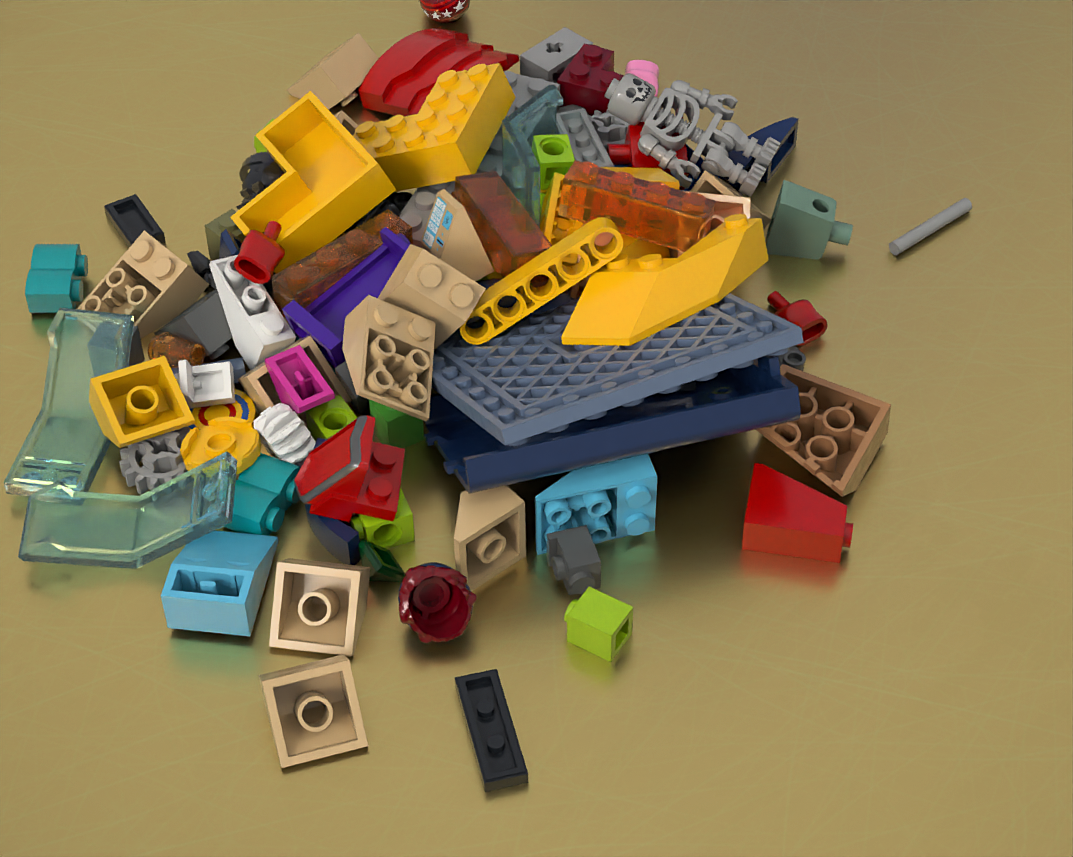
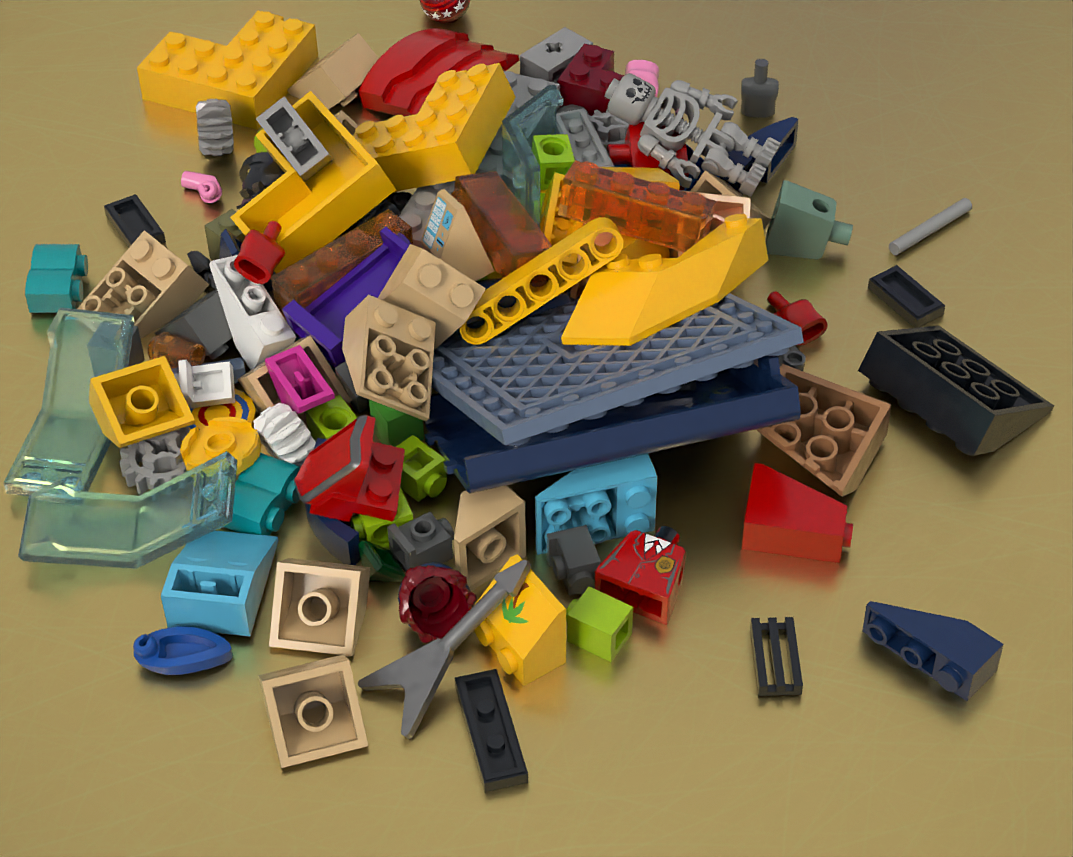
(181, 650): none -> blue arm
(205, 184): none -> bright pink arm
(214, 127): none -> light grey gear
(246, 73): none -> yellow piece
(294, 139): none -> light grey brick
(421, 541): none -> dark grey brick
(424, 471): none -> lime brick
(425, 667): none -> flat silver piece
(526, 629): none -> yellow slope
(645, 573): none -> red torso
(759, 92): none -> dark grey piece
(775, 629): none -> black tile
(906, 296): none -> black tile
(938, 645): none -> dark blue slope
(952, 387): none -> black slope

